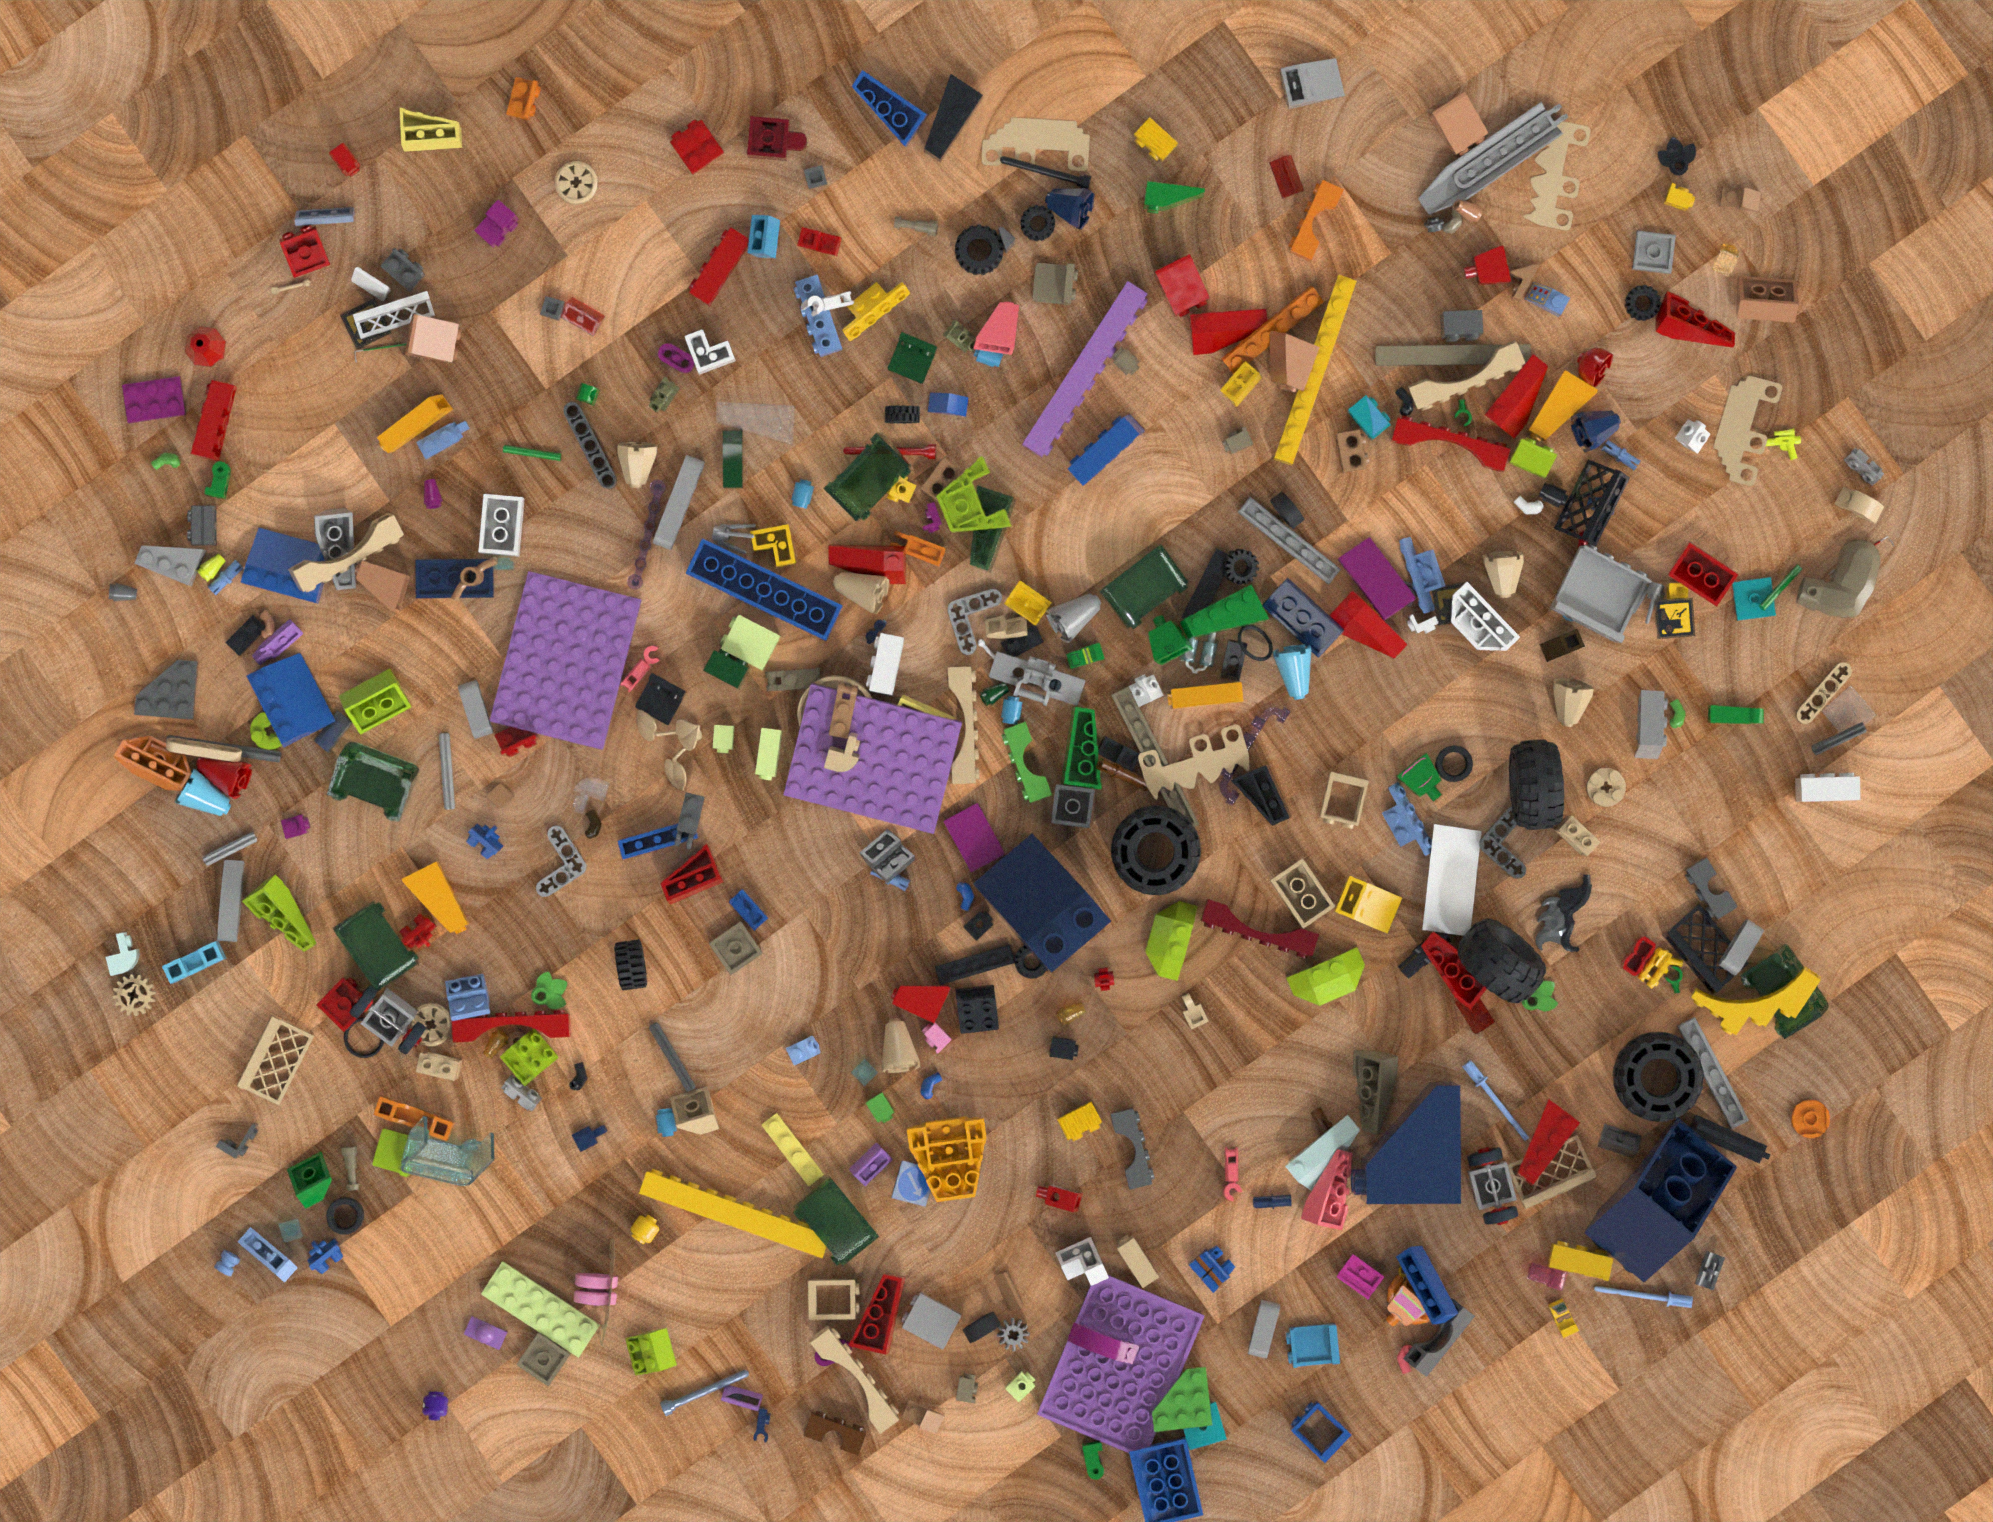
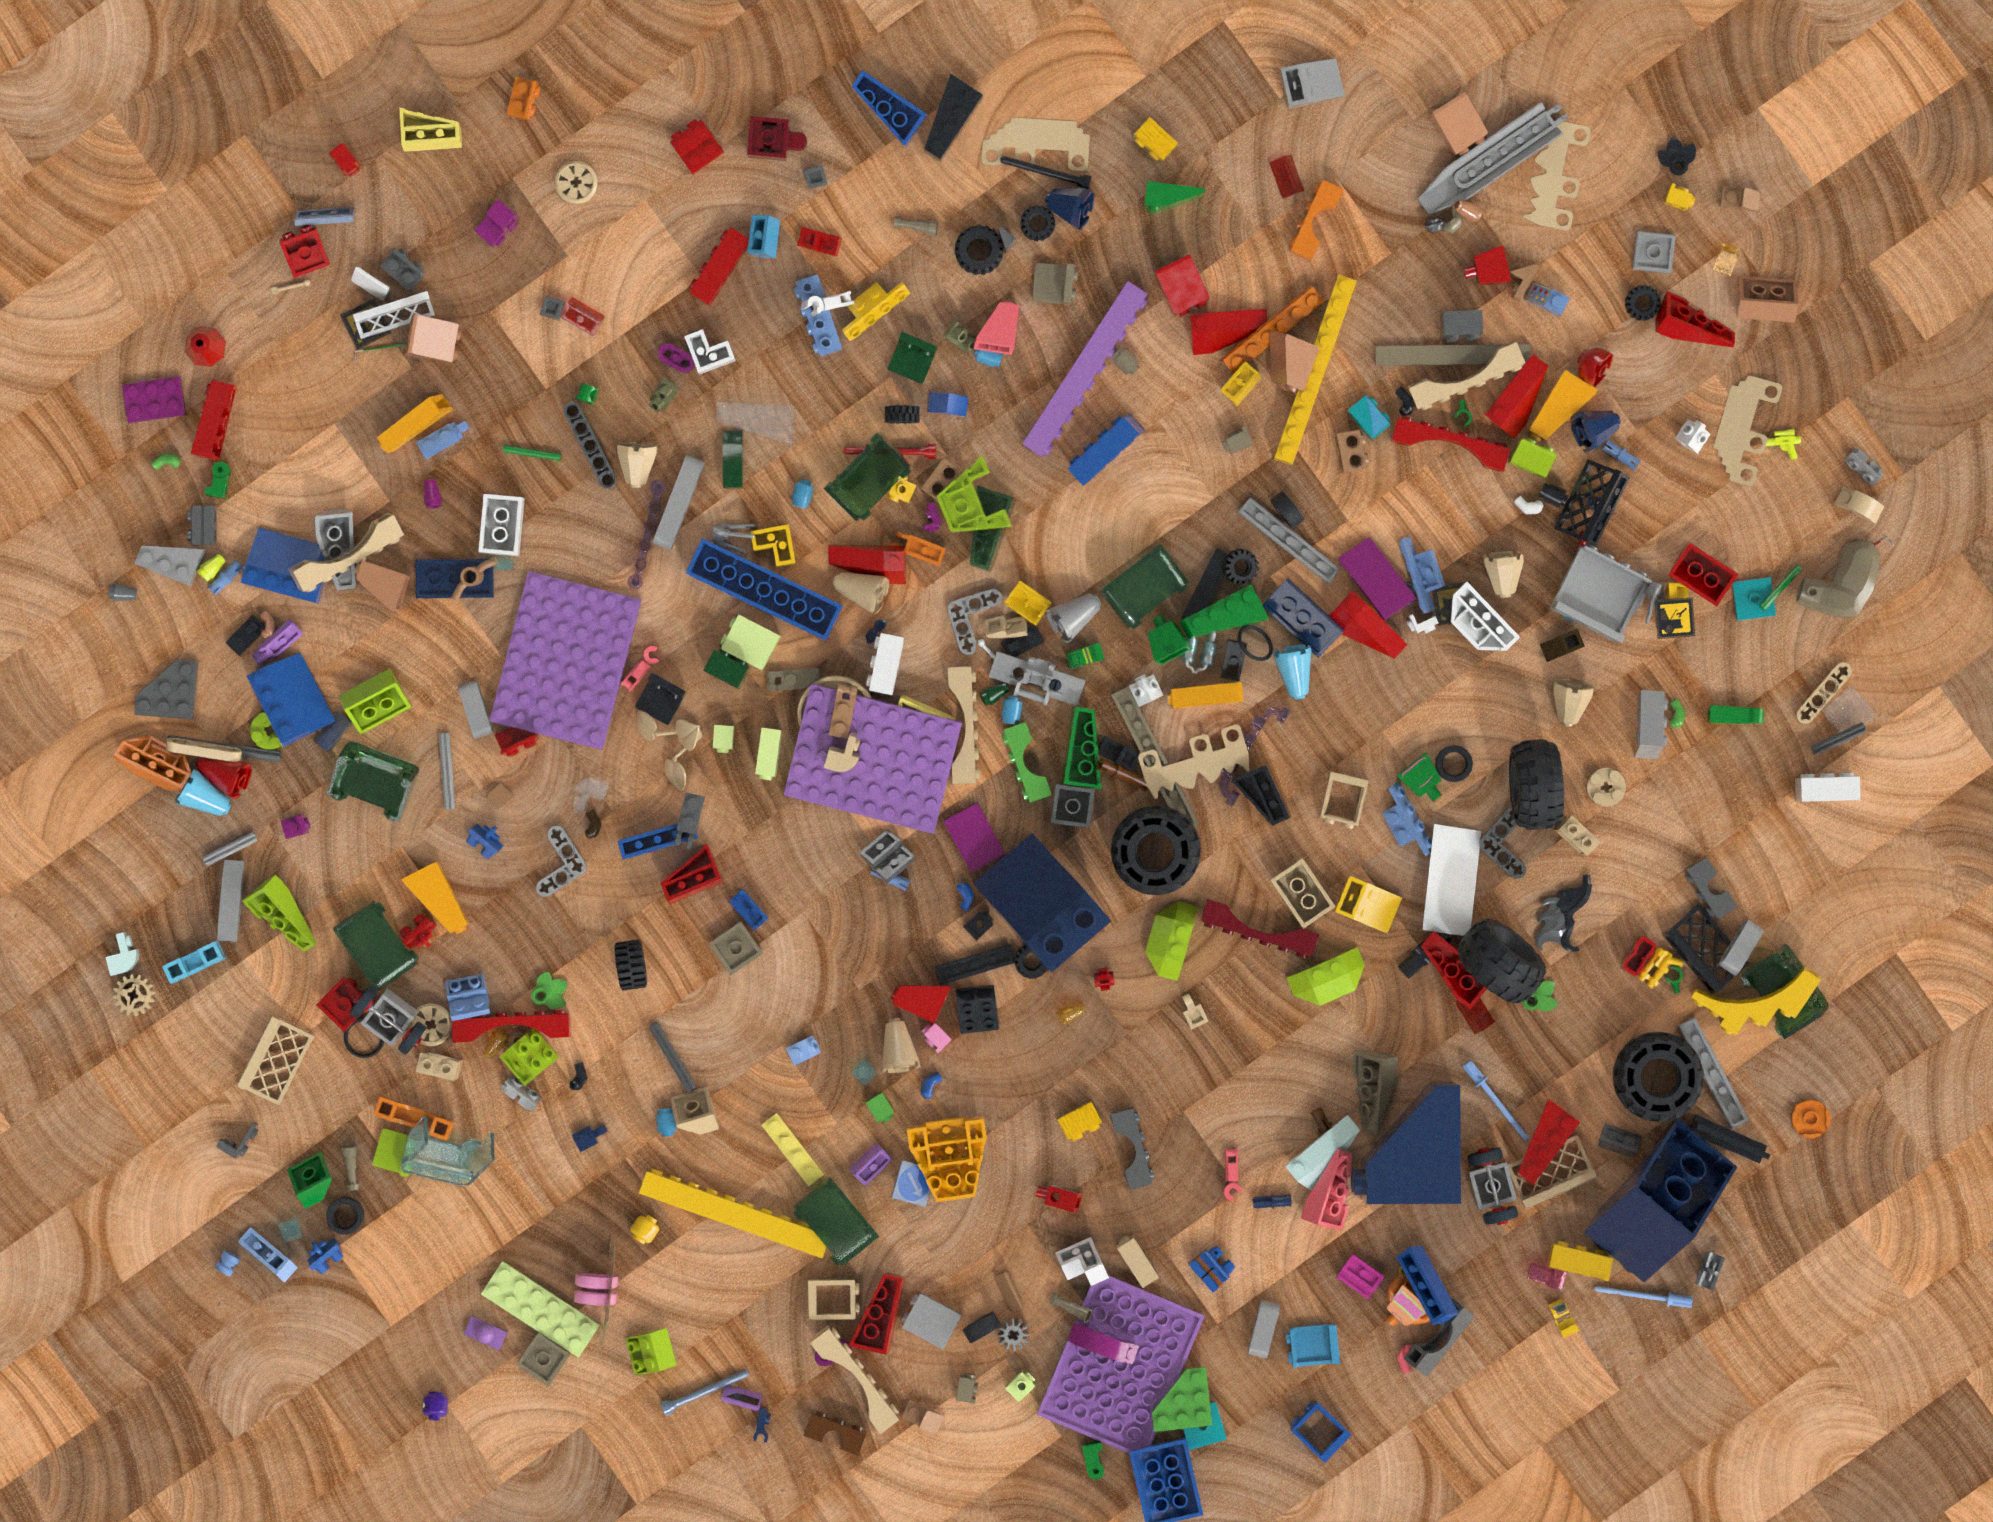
(1063, 1048): black brick -> none
(1083, 1313): none -> dark tan piece

